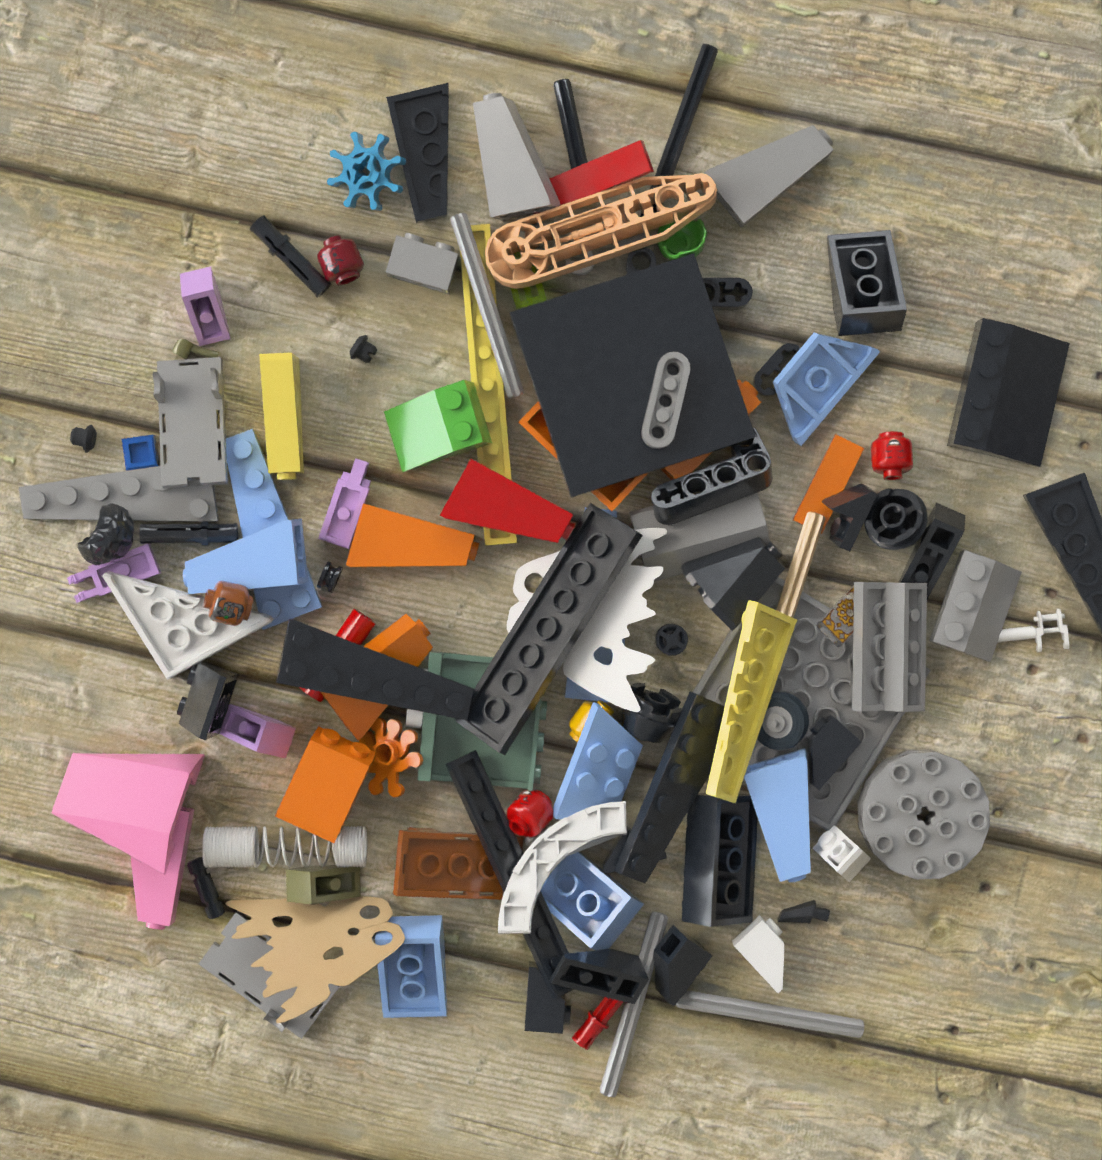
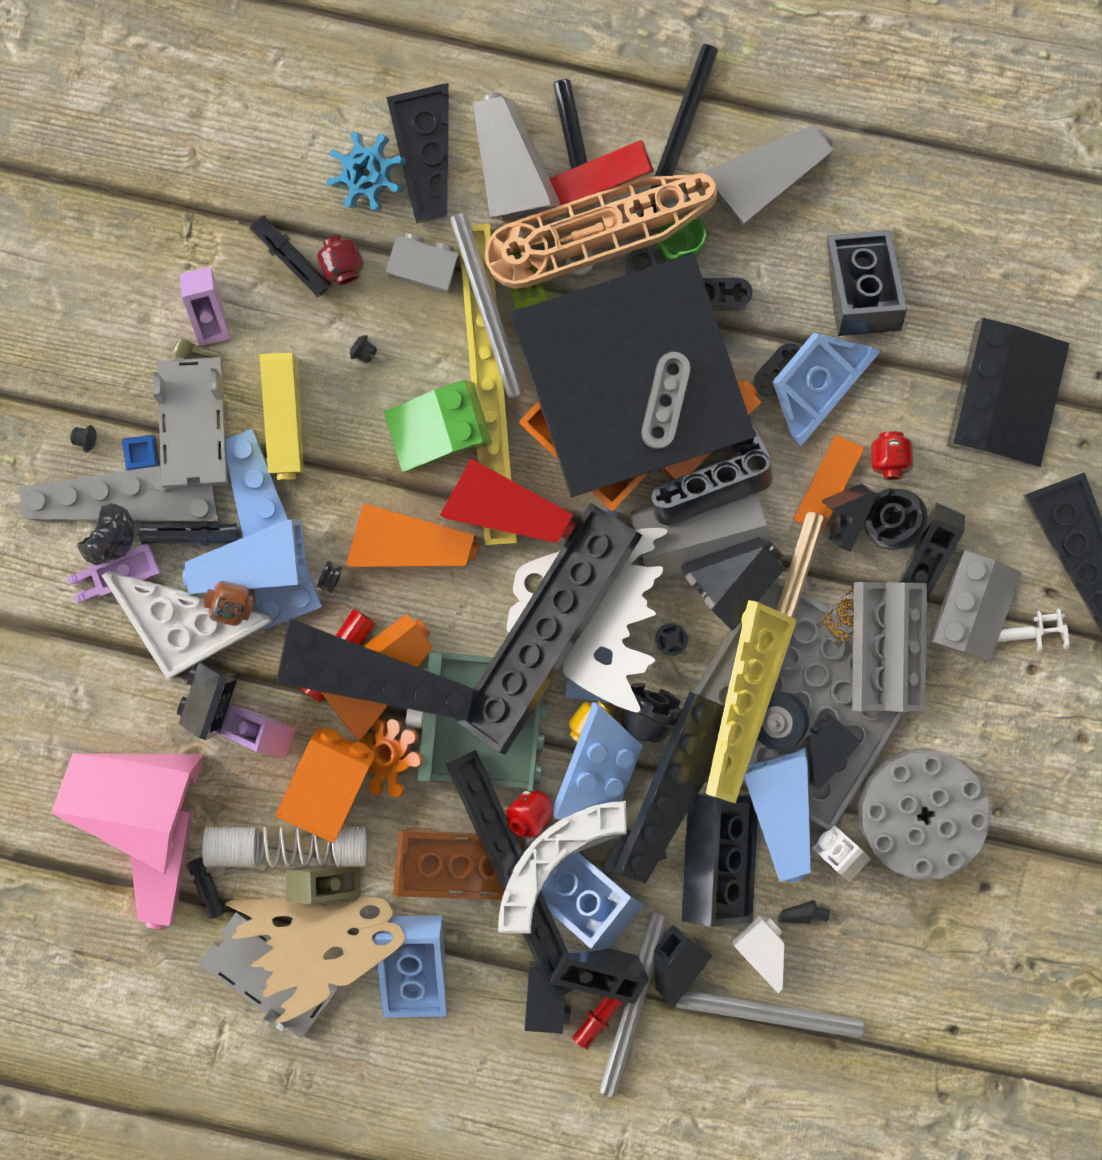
(346, 506): lavender hinge -> none

